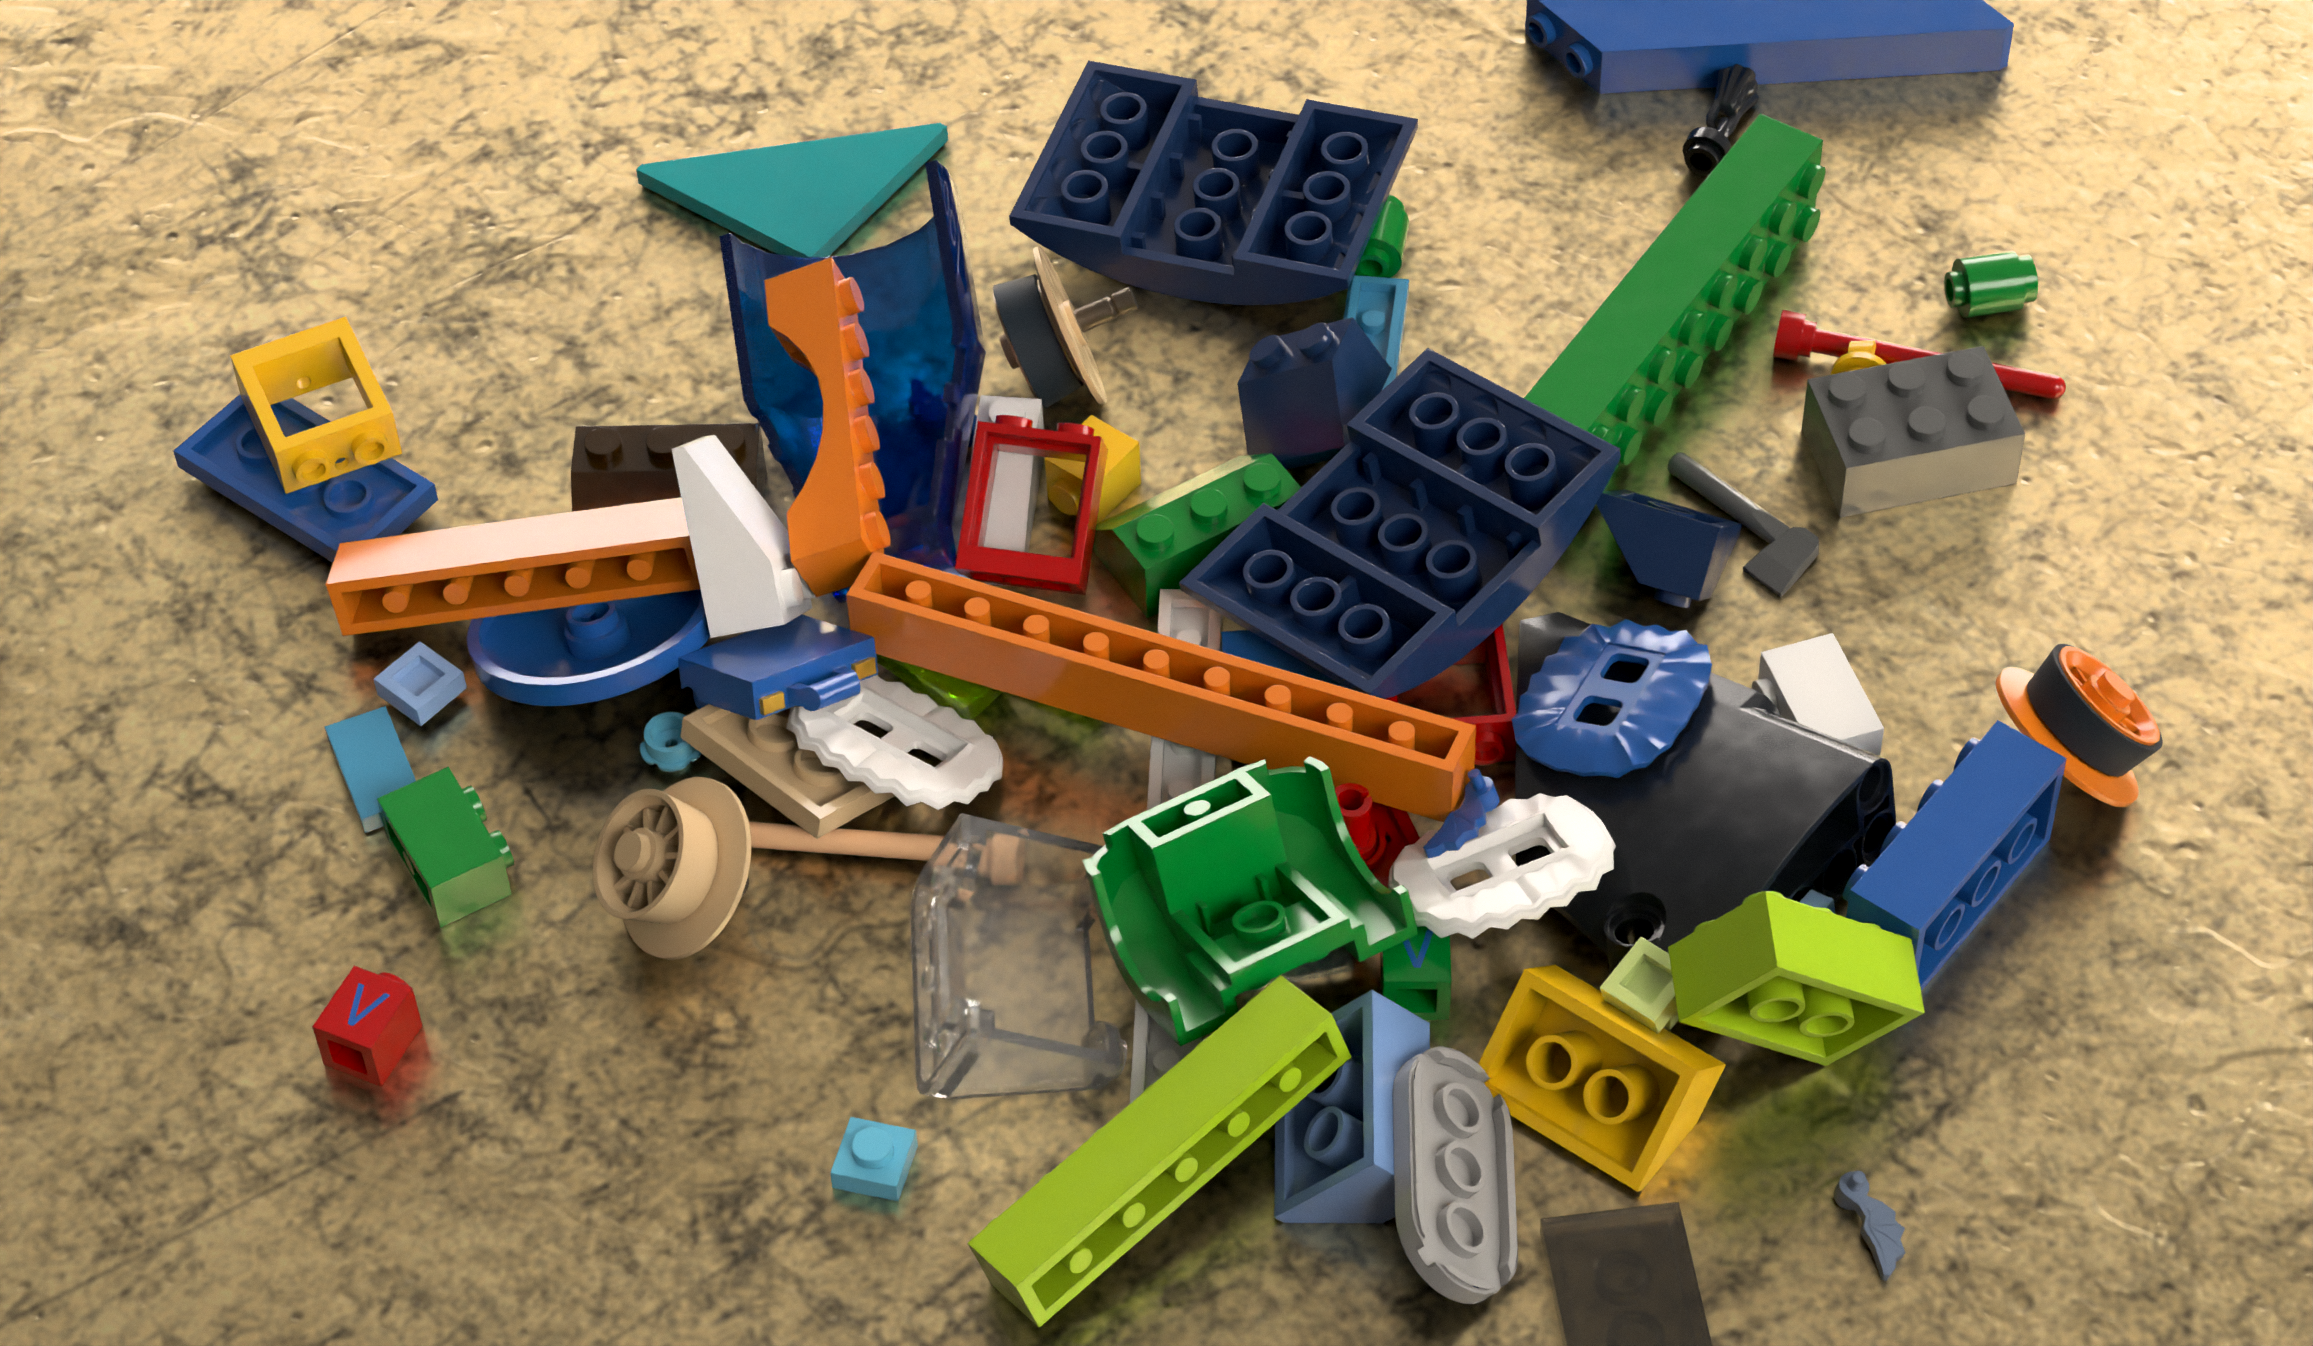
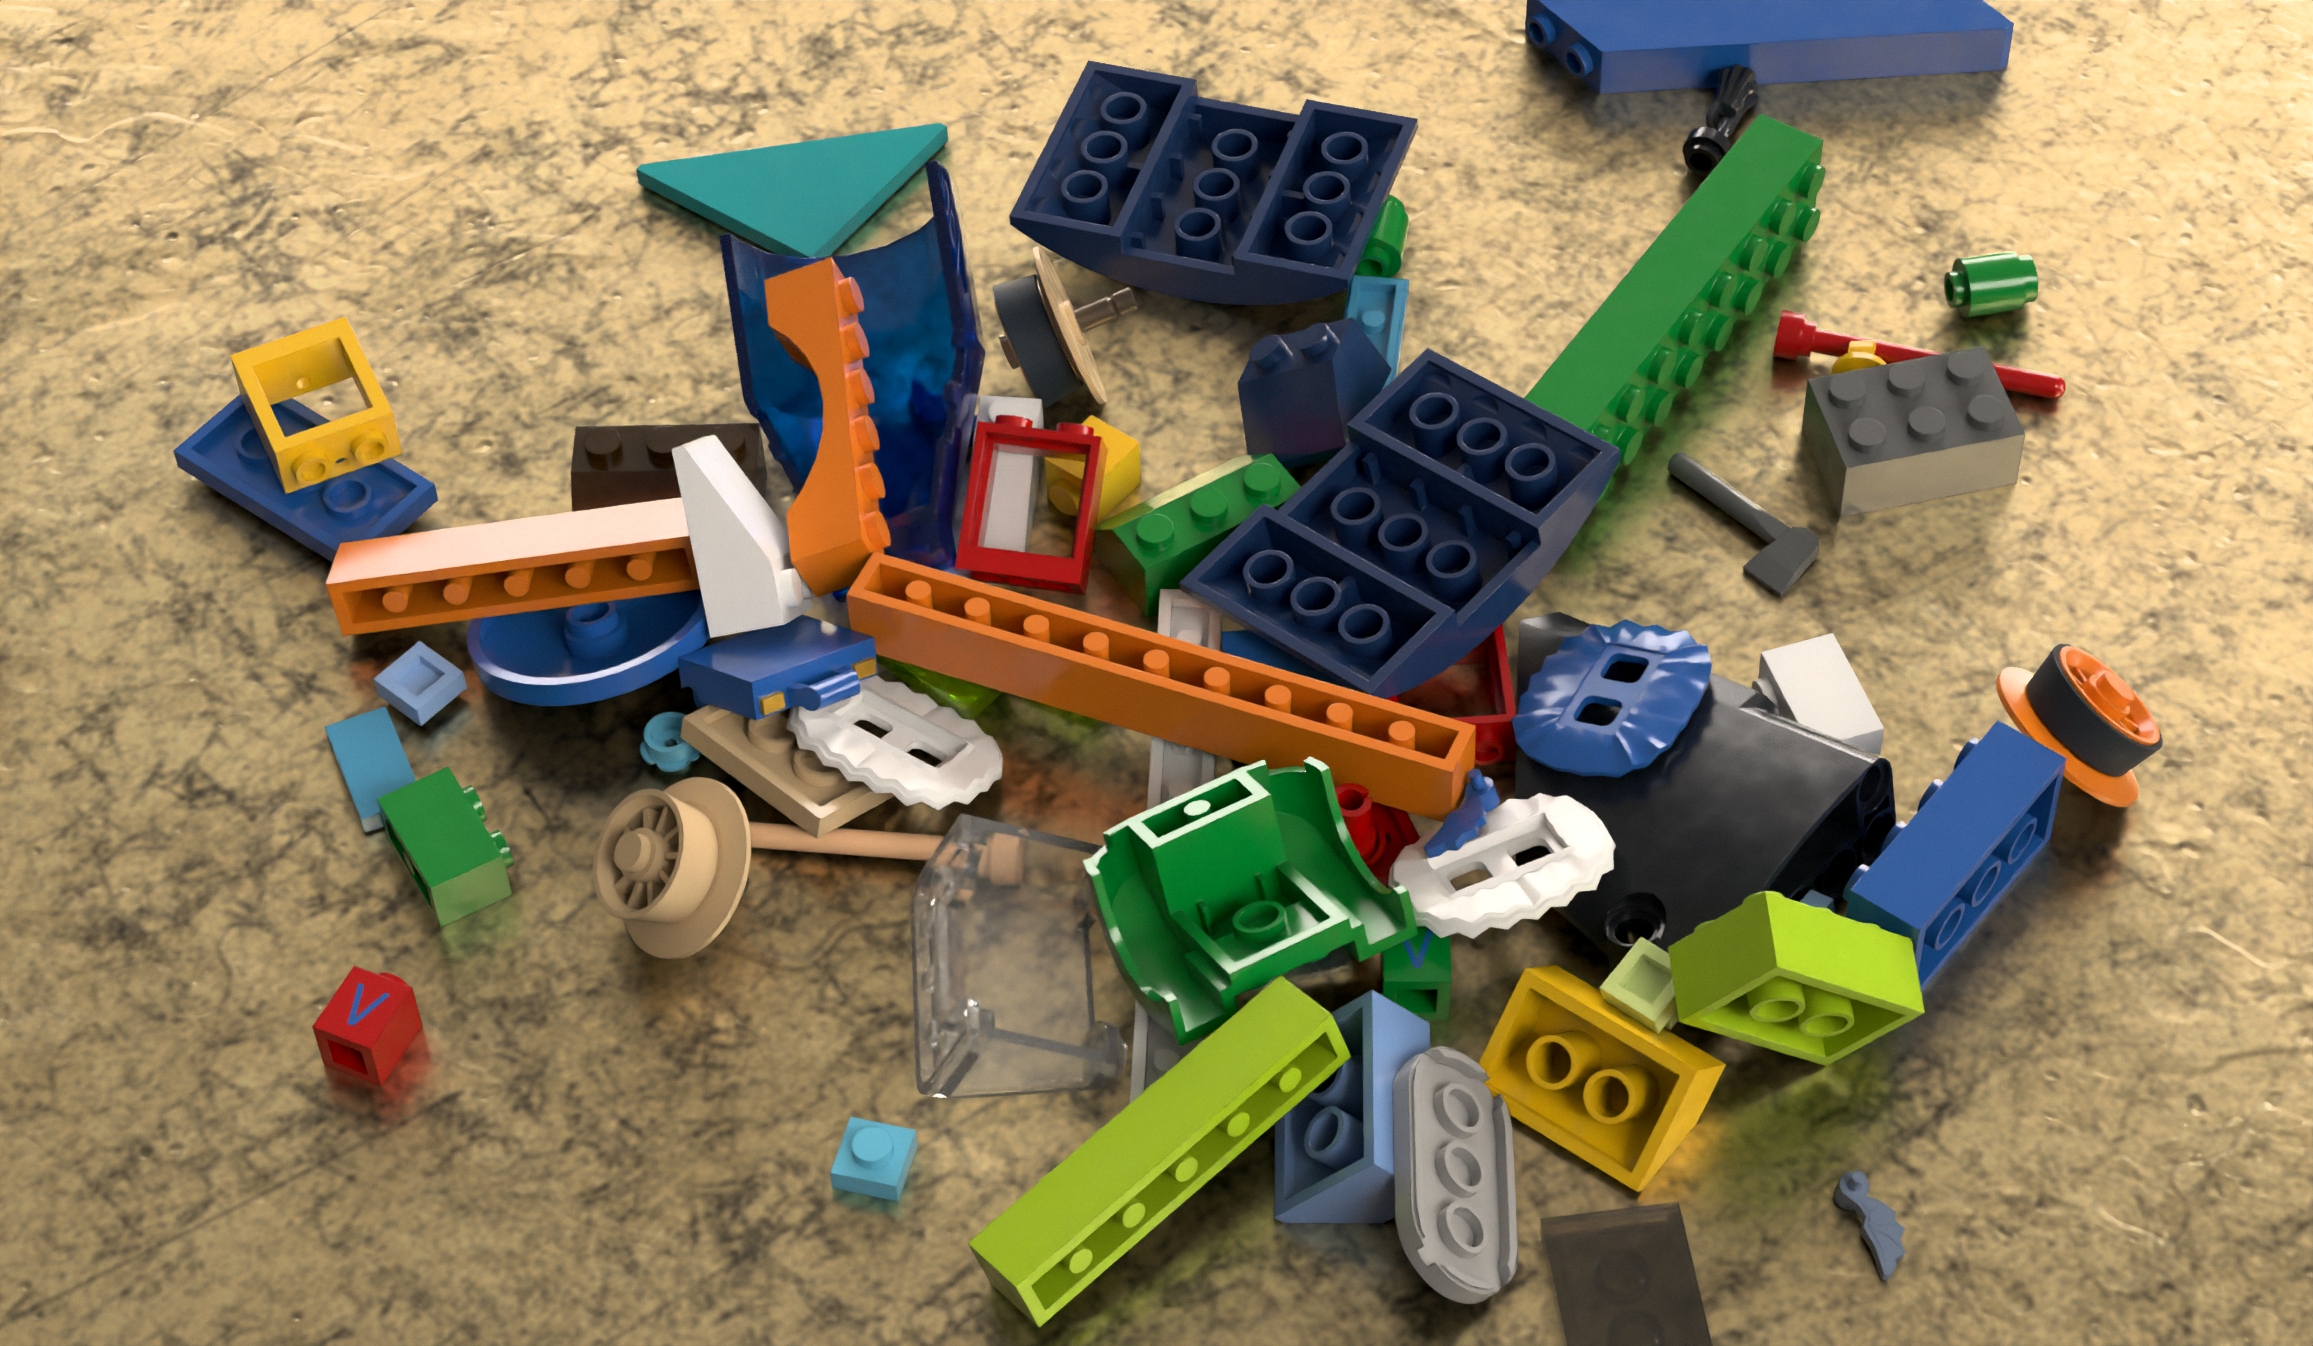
(1669, 544): dark blue slope -> none

